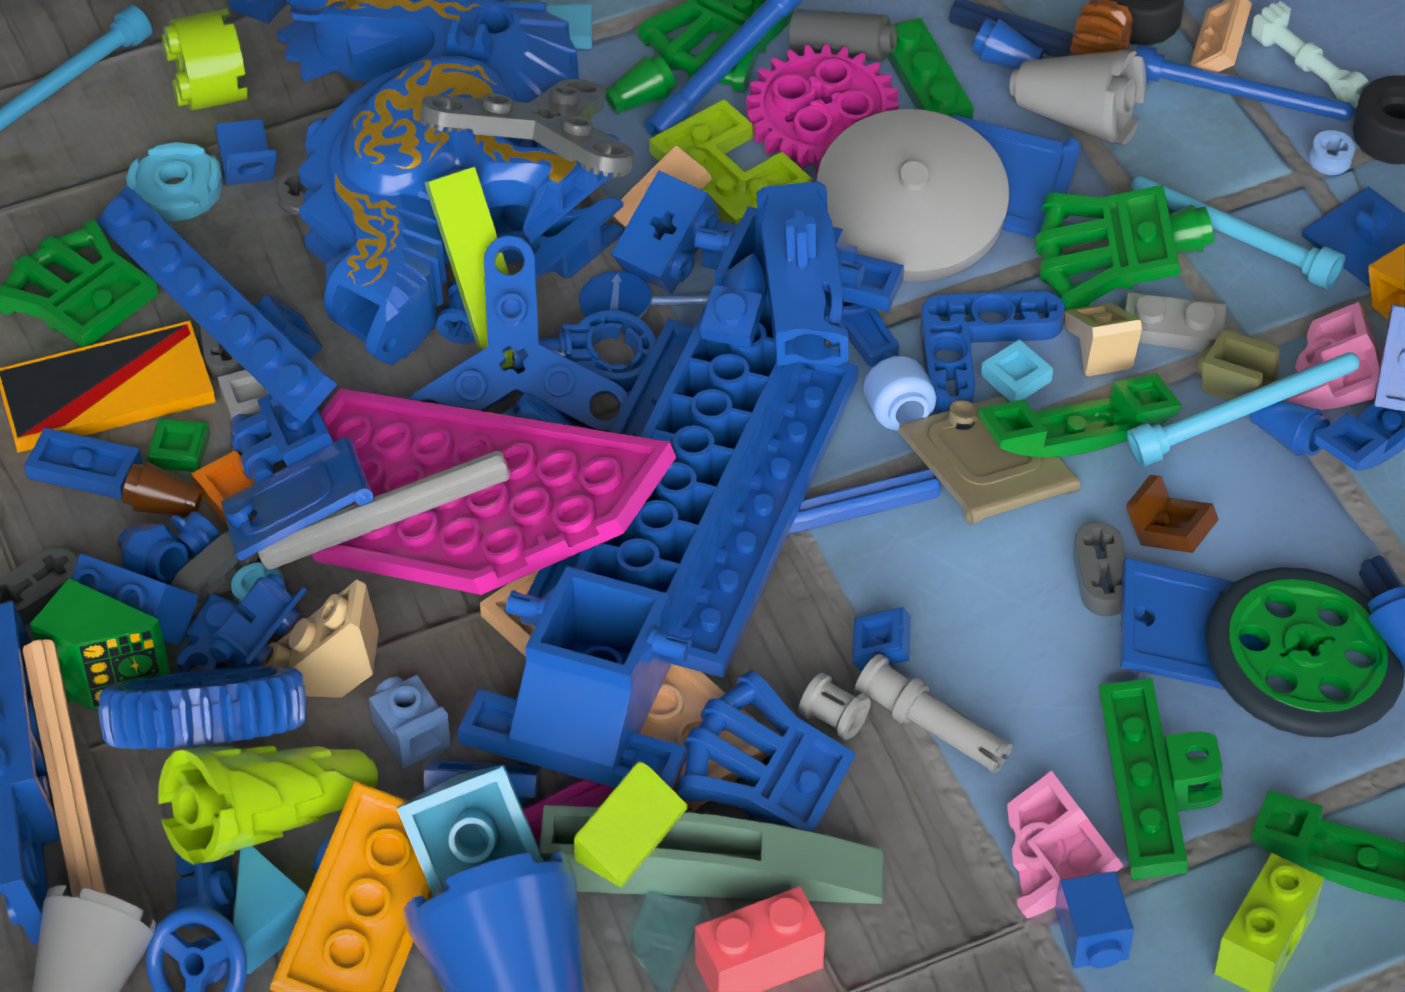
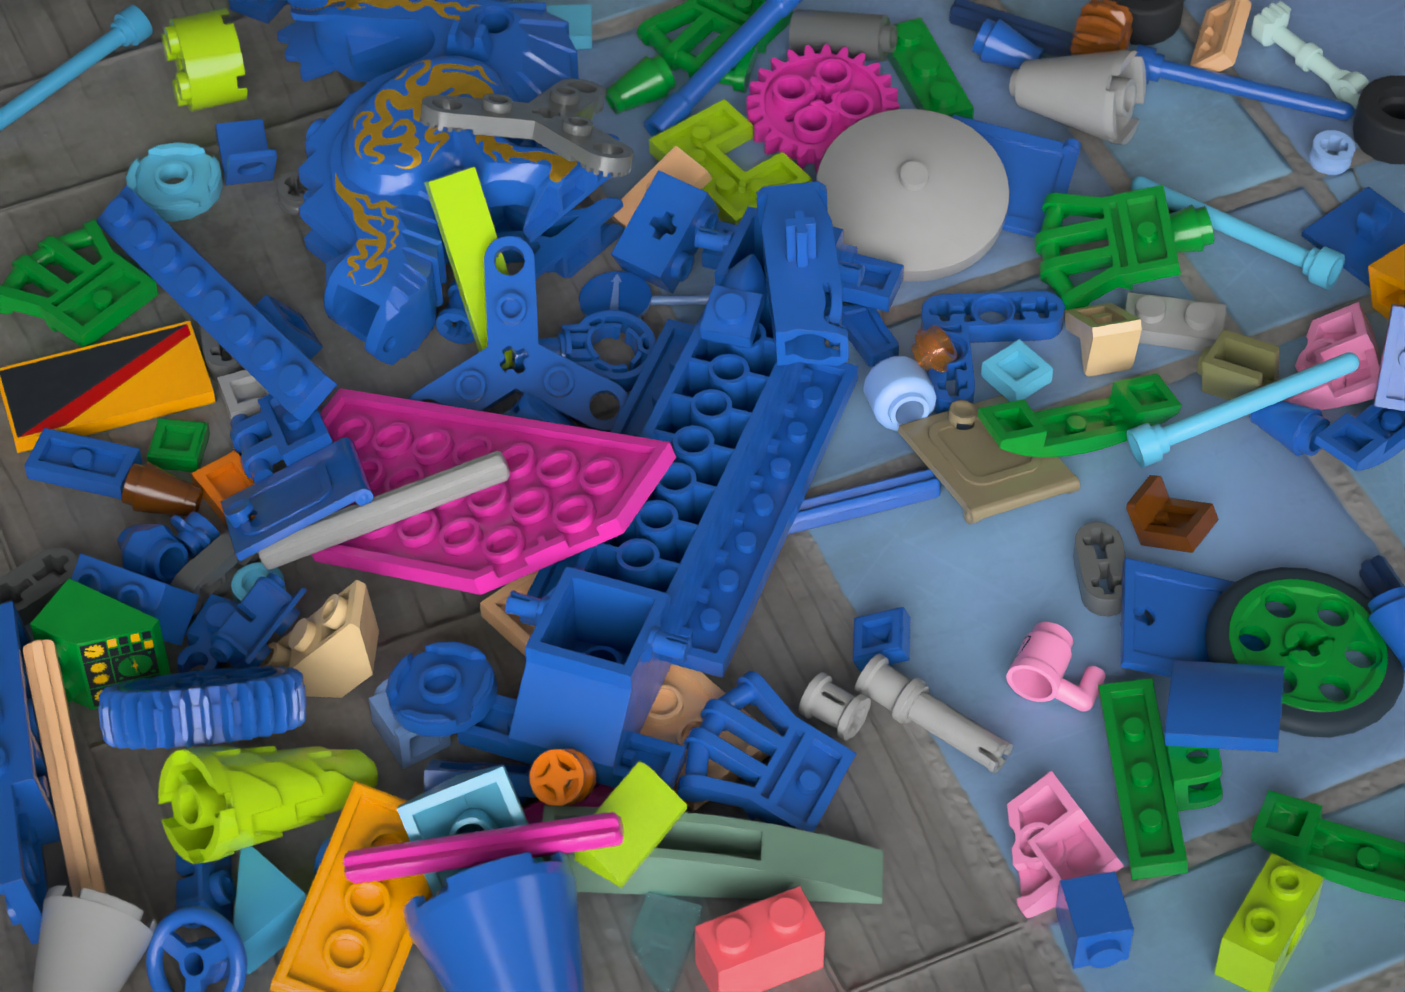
(442, 689): none -> blue tile
(482, 847): none -> dark pink axle
(550, 778): none -> orange wheel
(934, 349): none -> clear orange plate
(1041, 667): none -> bright pink piece
(1224, 706): none -> blue slope

